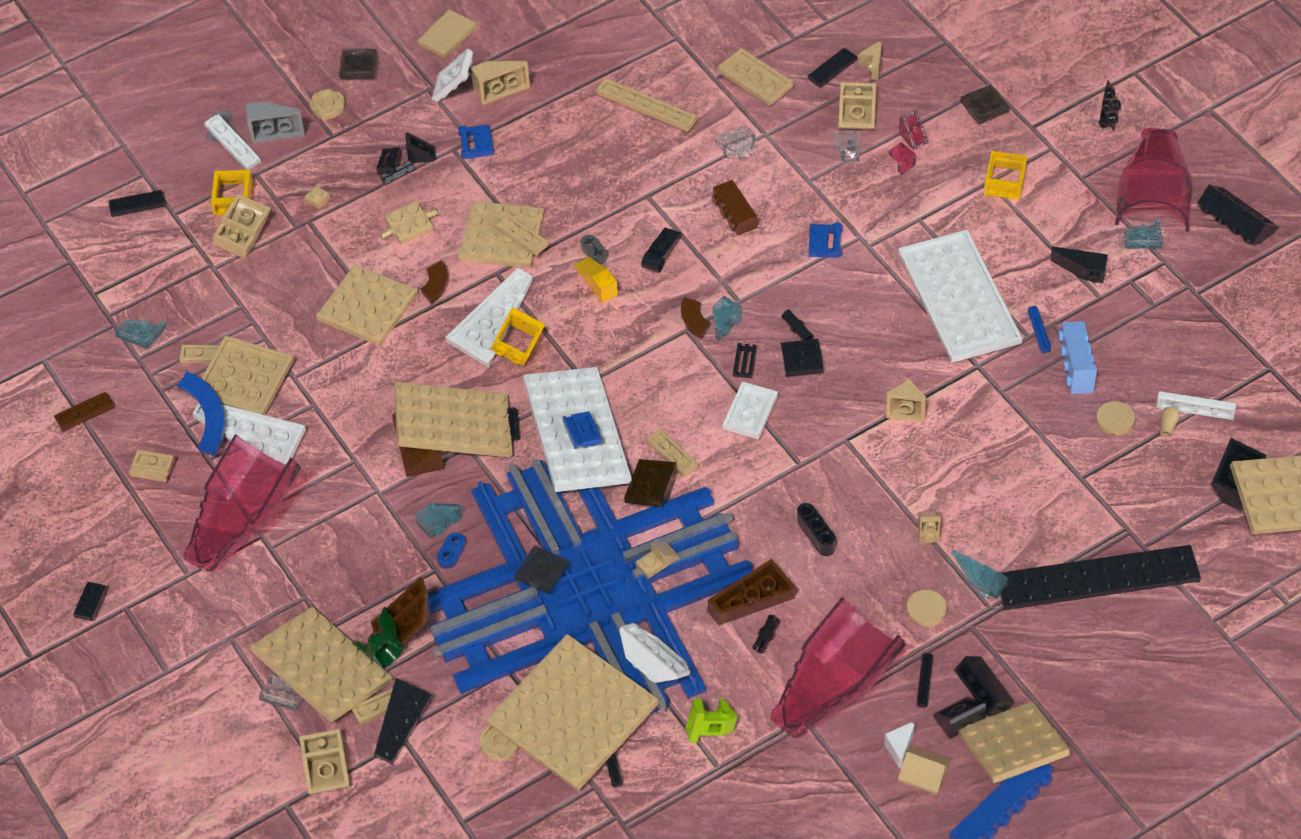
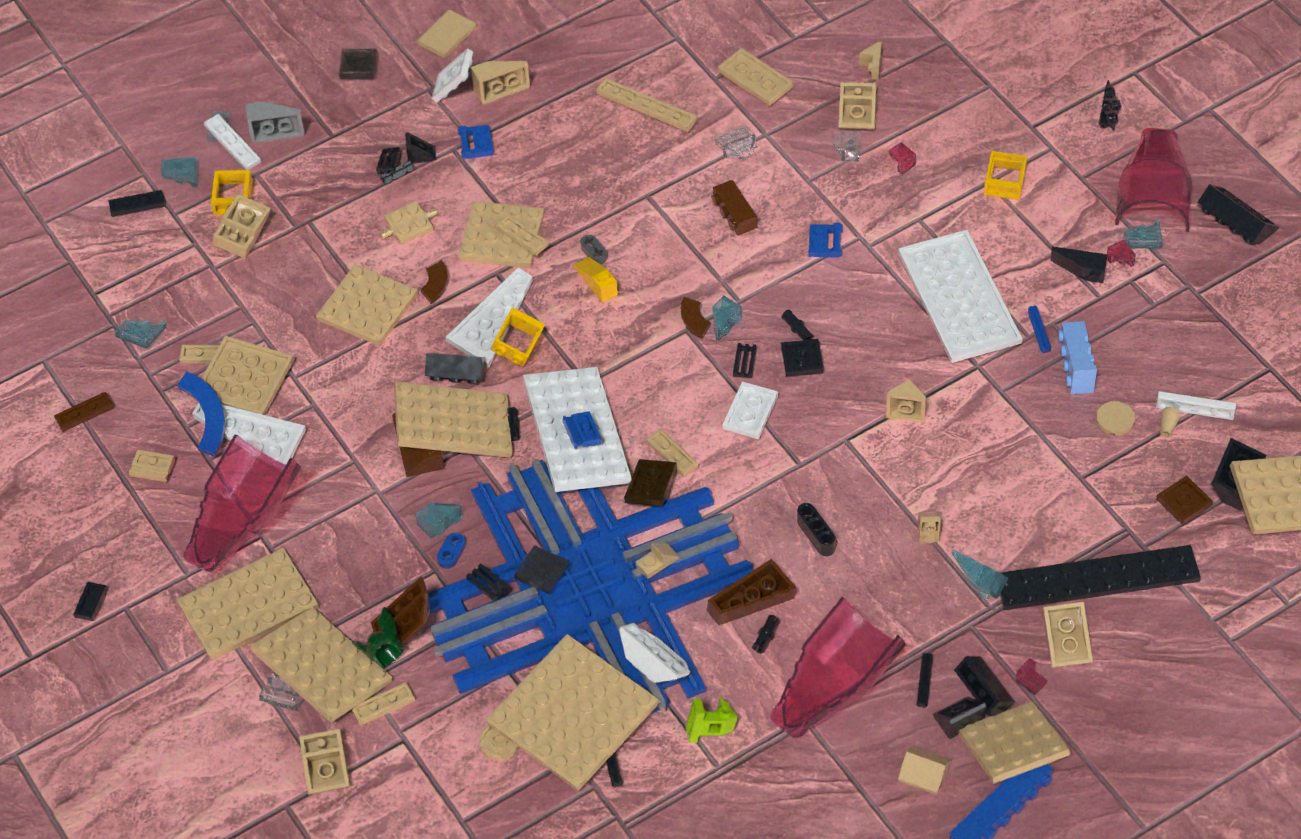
(181, 170): none -> clear light blue wing
(246, 604): none -> tan plate
(317, 197): tan plate -> none
(327, 104): tan tile -> none
(401, 717): black wing -> none
(454, 367): none -> black brick
(478, 572): none -> black tile
(660, 249): black plate -> none
(832, 67): black tile -> none
(899, 741): white slope -> none
(912, 130): clear pink slope -> none
(926, 608): tan tile -> none
(984, 104): clear smoke plate -> none
(1029, 678): none -> clear pink panel
(1067, 634): none -> tan slope
(1122, 253): none -> clear pink panel
(1184, 500): none -> reddish brown plate

